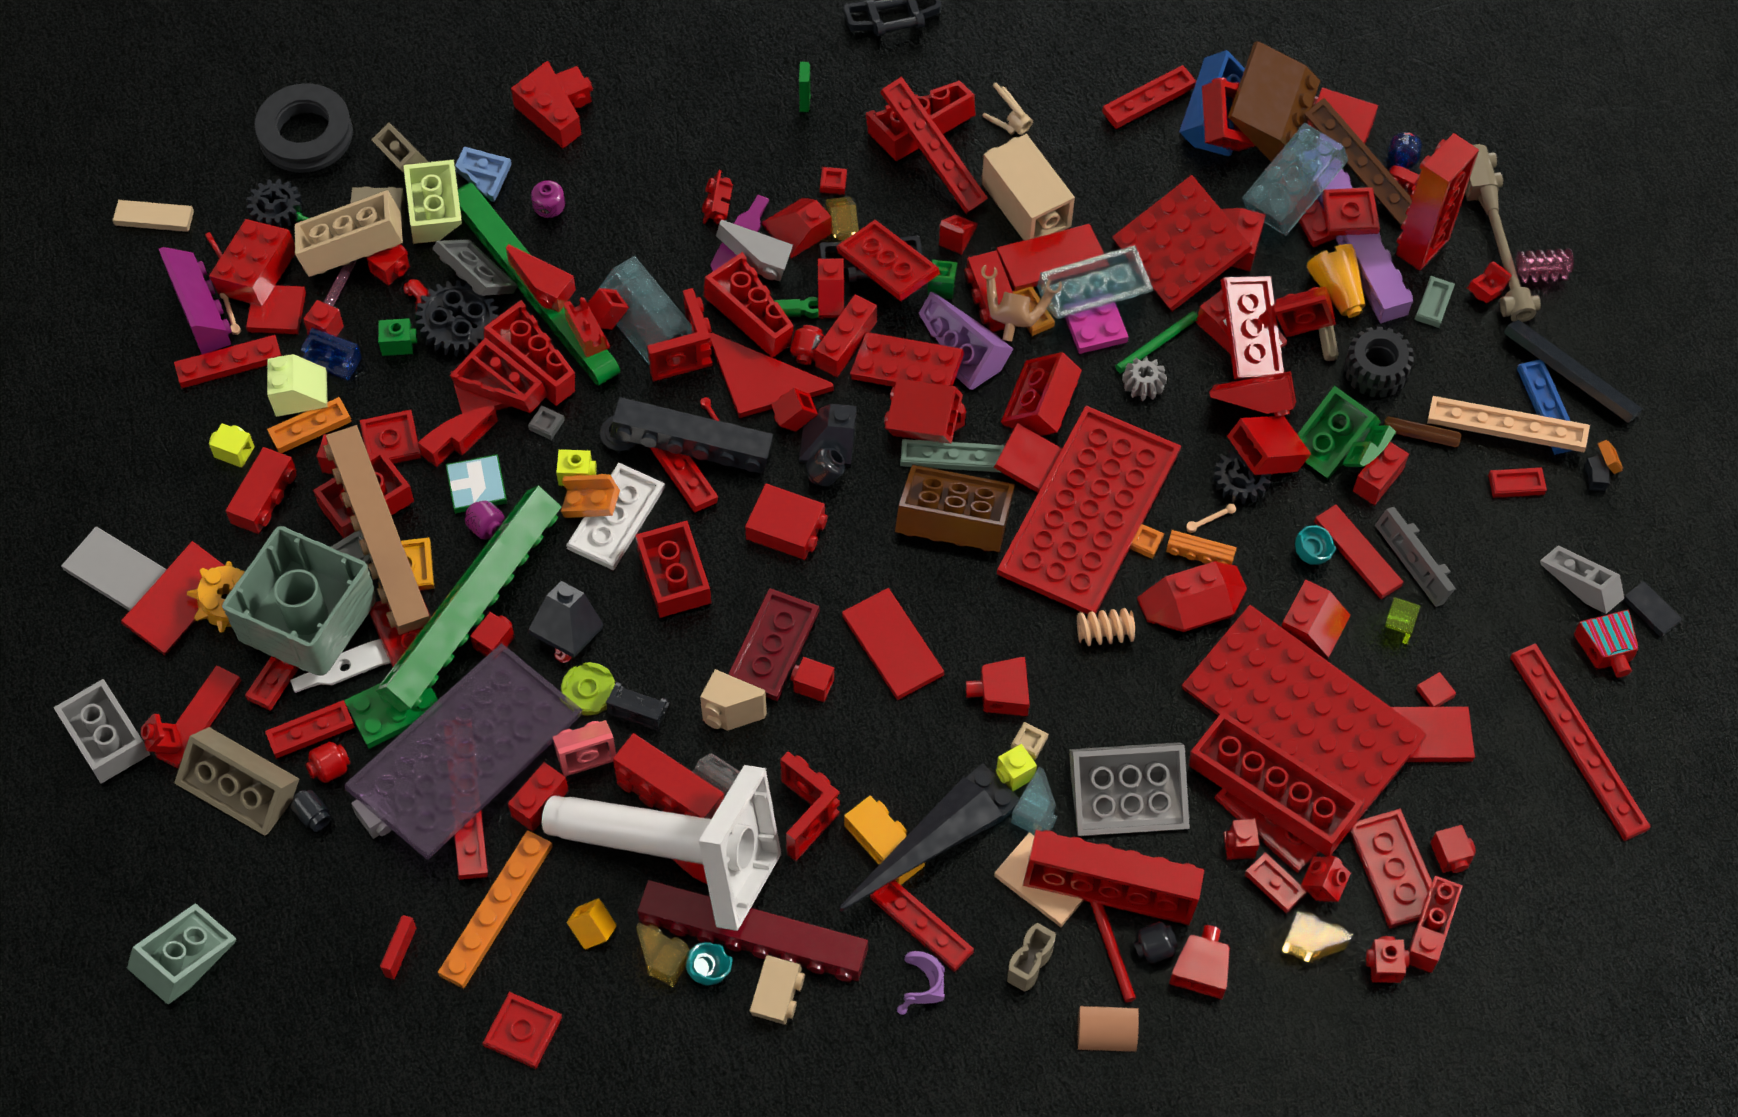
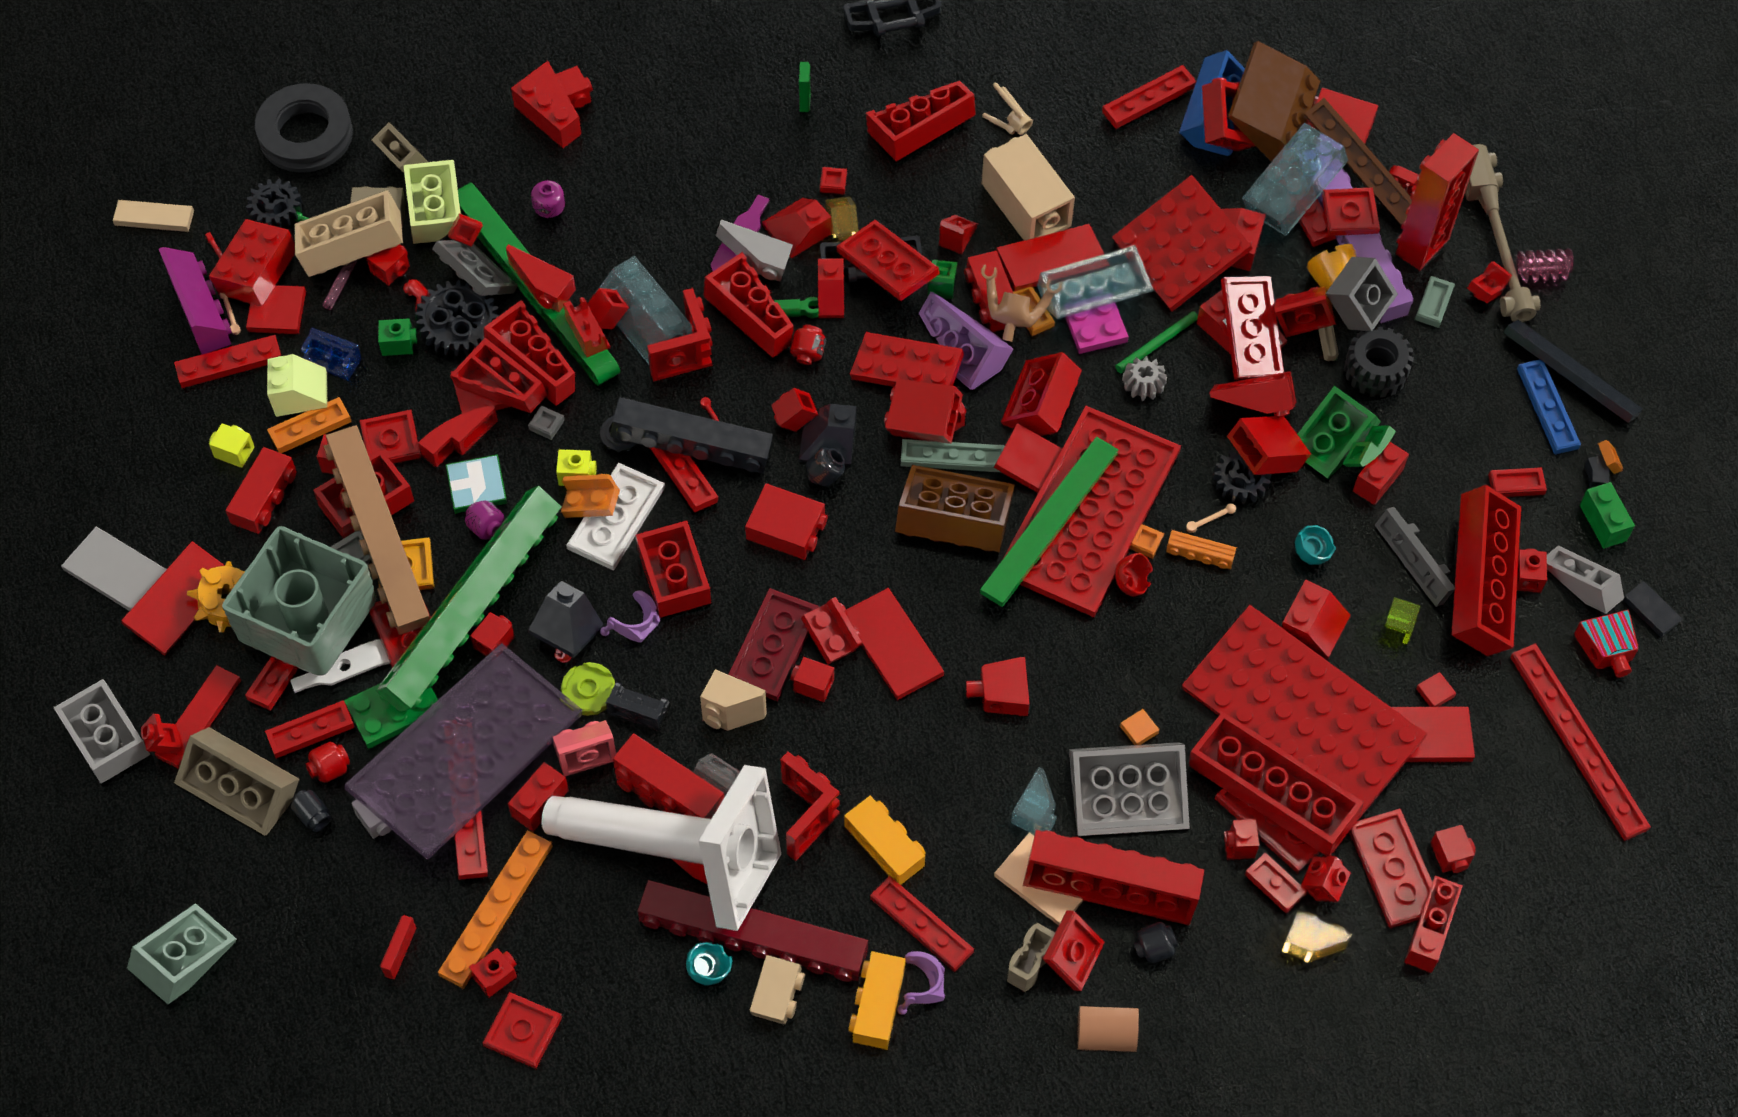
(324, 318): red brick -> none
(465, 229): none -> red tile
(483, 170): medium blue wing -> none
(490, 980): none -> red brick
(591, 923): light orange panel -> none
(640, 631): none -> medium lavender helmet
(663, 956): clear yellow slope -> none
(718, 190): red hinge -> none
(760, 380): red tile -> none
(832, 630): none -> red bracket
(845, 335): red brick -> none
(877, 1000): none -> light orange brick
(933, 145): red plate -> none
(965, 811): black plate -> none
(1016, 767): neon yellow brick -> none
(1031, 738): tan tile -> none
(1049, 522): none -> green tile
(1073, 950): none -> red tile
(1106, 626): light nougat piece -> none
(1113, 951): red bar -> none
(1132, 574): none -> red hair
(1139, 727): none -> orange tile
(1194, 597): red wedge -> none
(1203, 964): torso -> none
(1359, 552): red tile -> none
(1361, 293): none -> dark grey brick
(1387, 960): red brick -> none
(1404, 150): clear blue head -> none
(1424, 431): reddish brown axle -> none
(1486, 571): none -> red brick
(1508, 424): light nougat plate -> none
(1531, 570): none -> red brick
(1607, 515): none -> green brick

